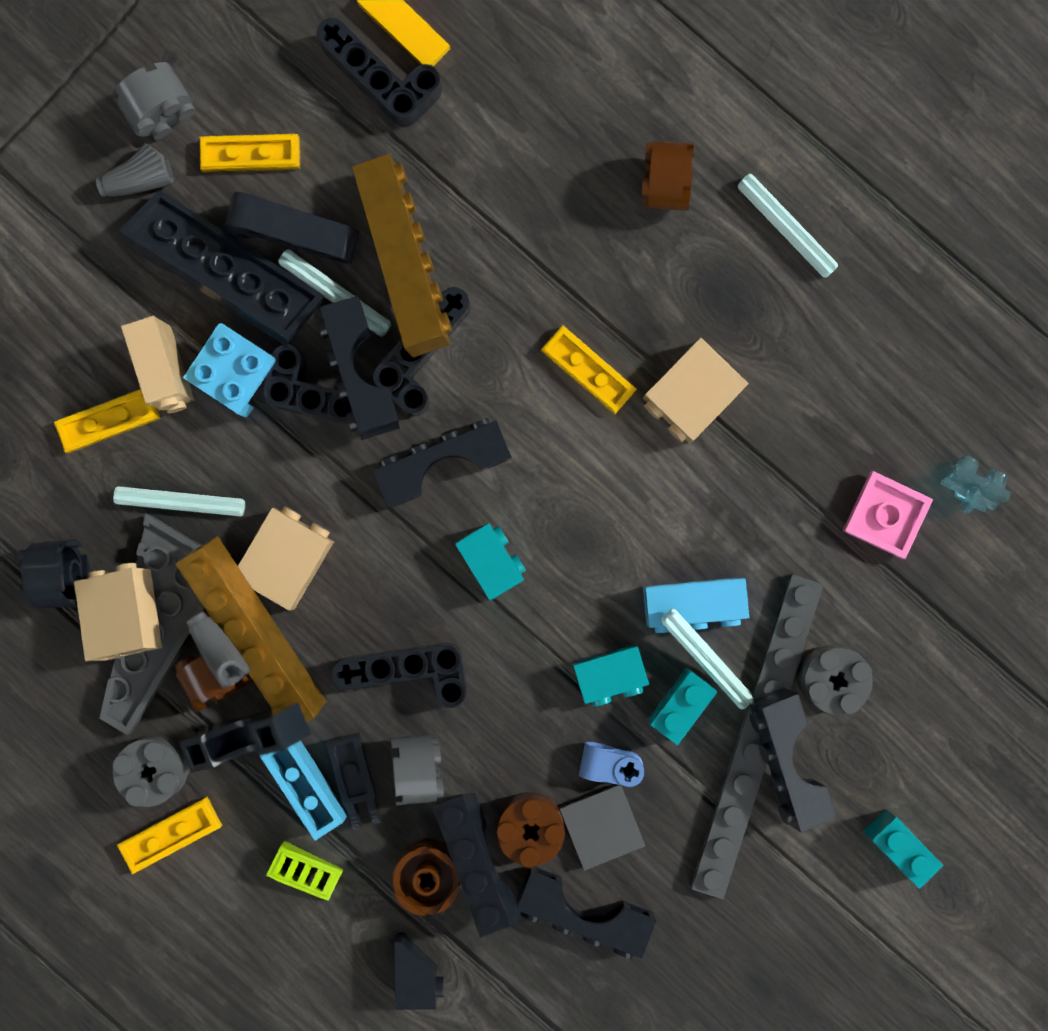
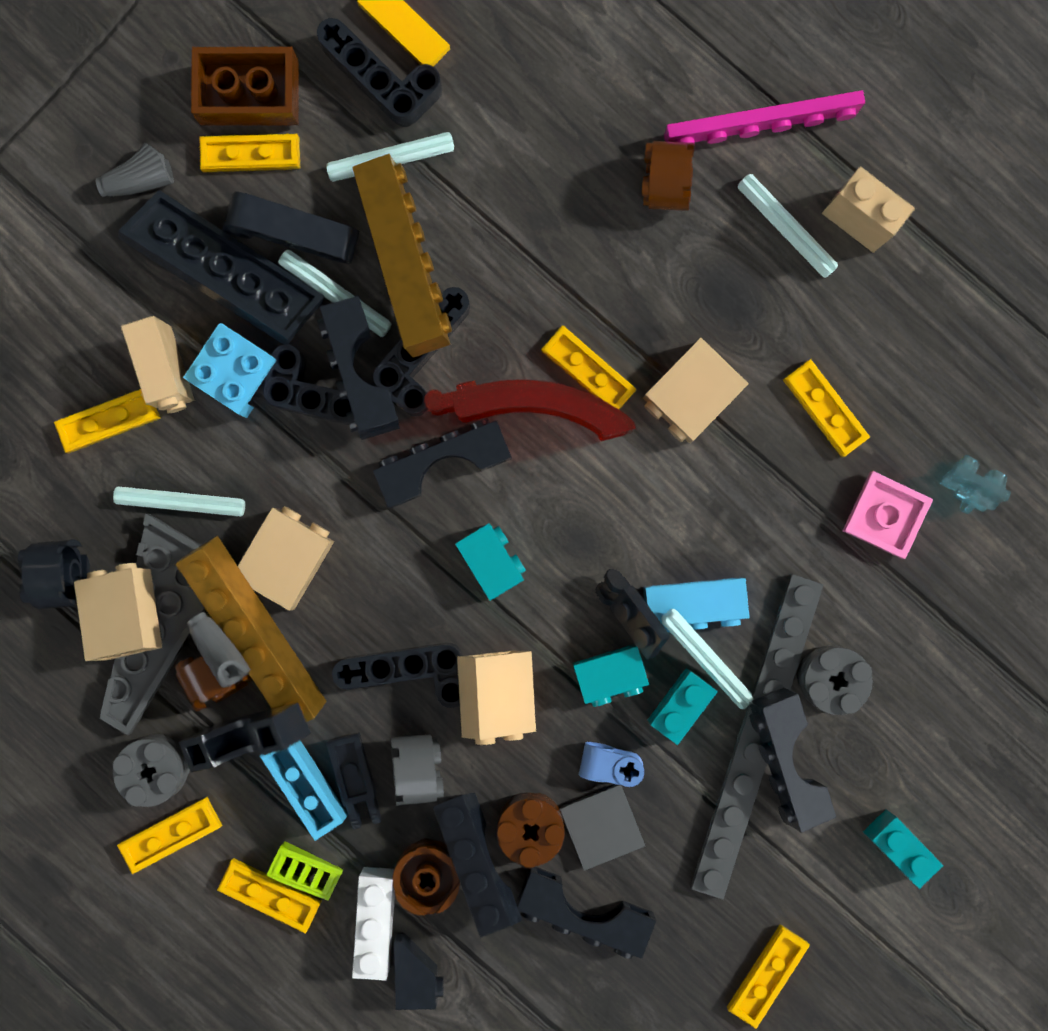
(154, 100): dark grey brick -> none
(245, 86): none -> reddish brown brick
(269, 896): none -> yellow tile
(374, 924): none -> white brick
(400, 153): none -> light aqua axle
(496, 696): none -> tan brick
(531, 396): none -> clear red windscreen
(632, 613): none -> black hinge
(768, 976): none -> yellow tile
(777, 118): none -> dark pink plate
(826, 408): none -> yellow tile
(868, 210): none -> tan brick

